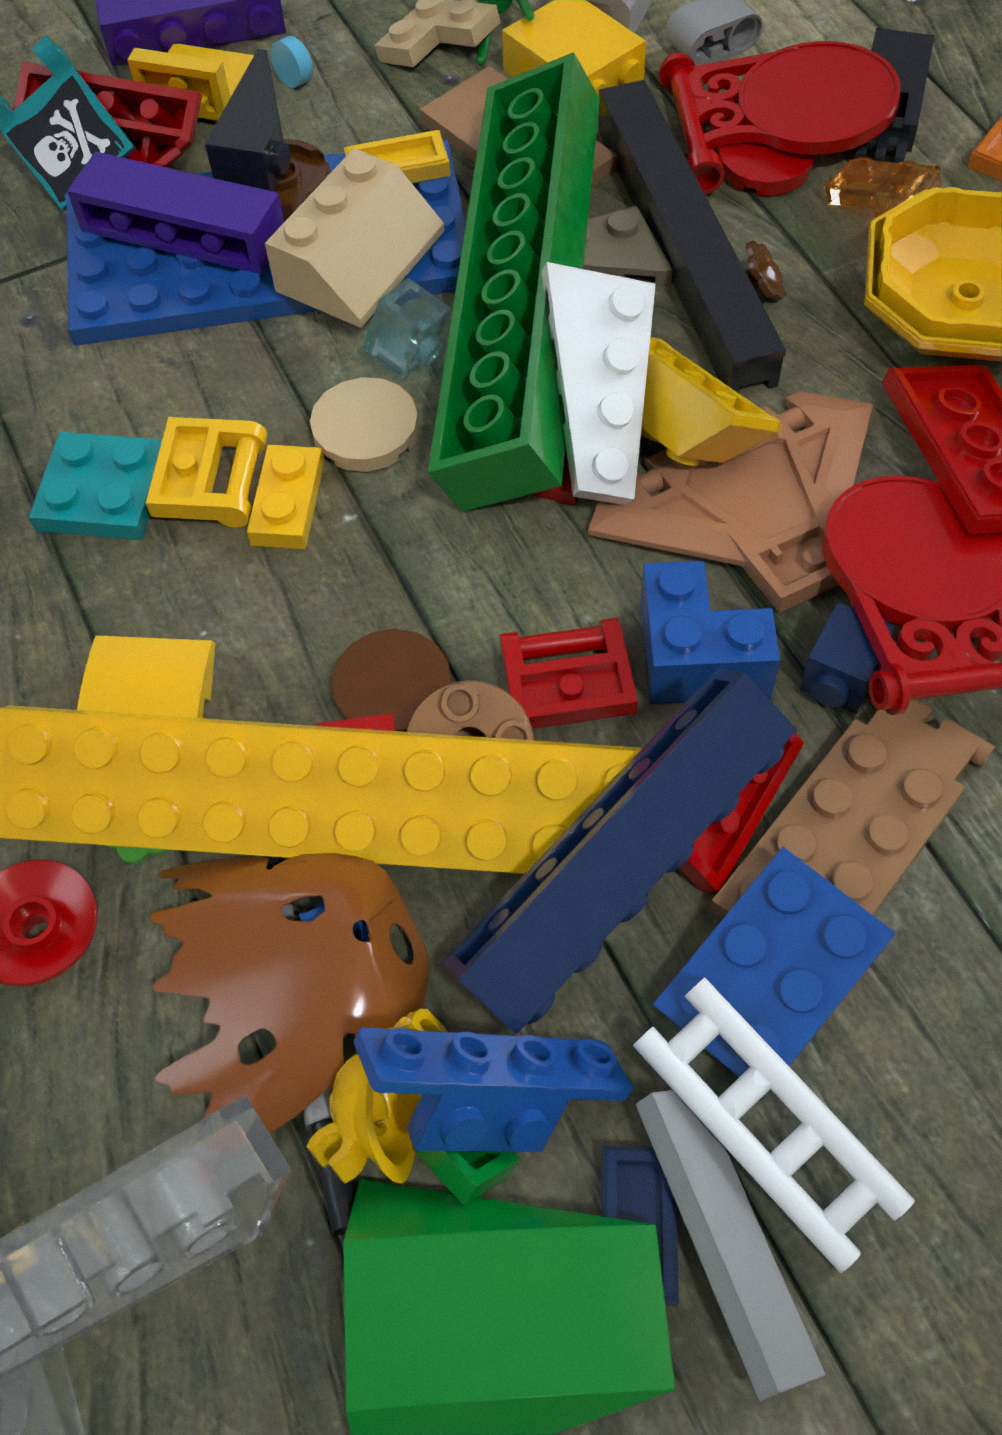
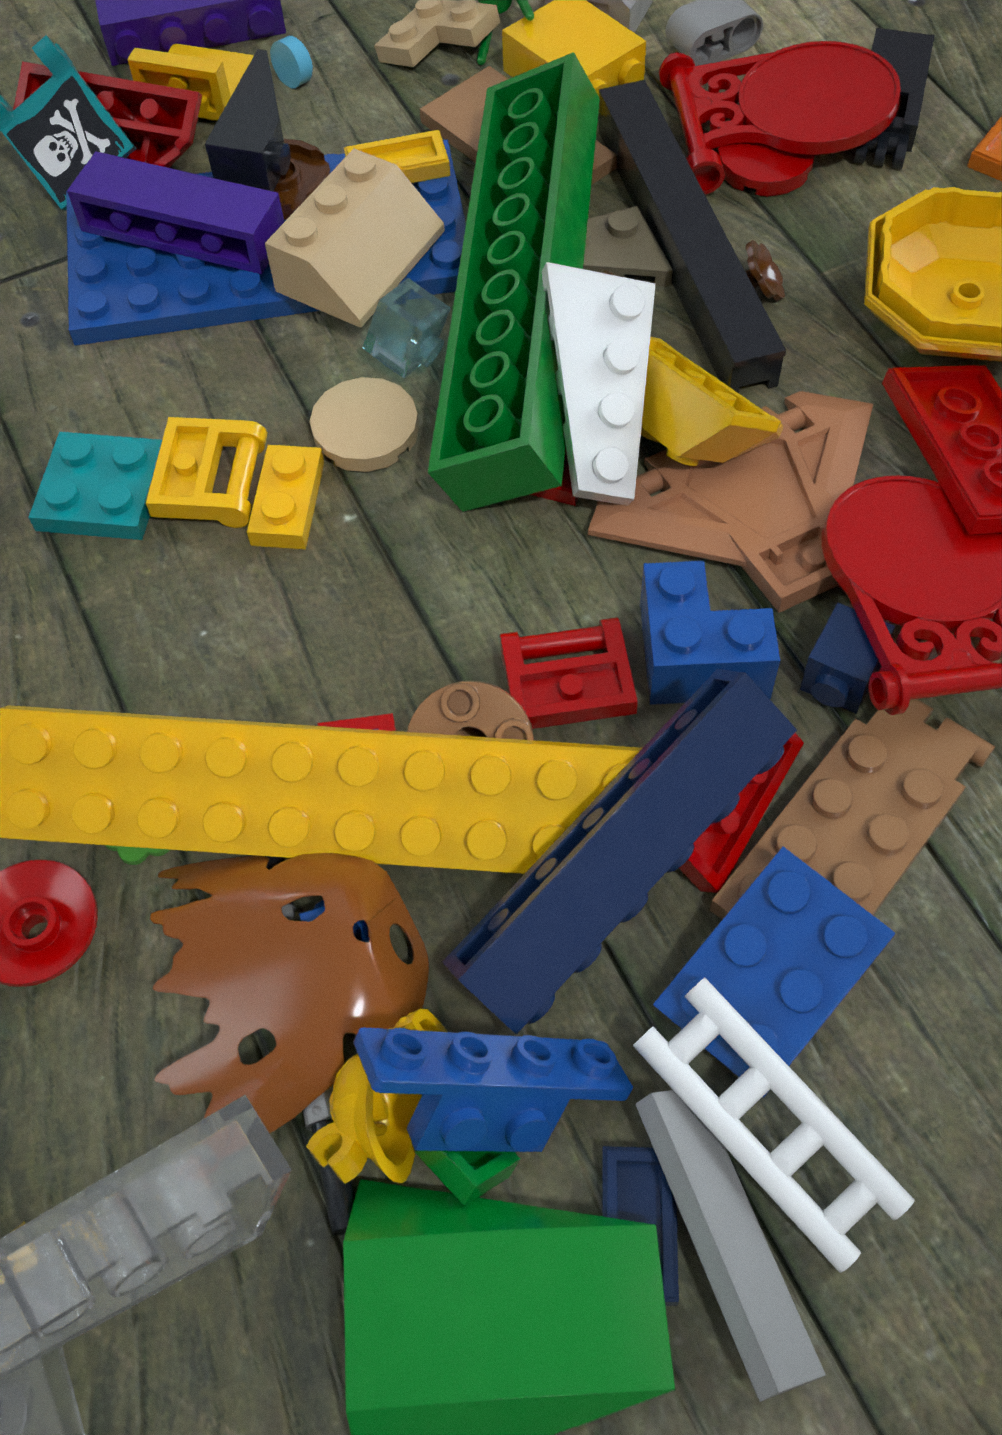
(148, 676): yellow slope -> none
(388, 675): reddish brown tile -> none
(880, 184): clear orange plate -> none

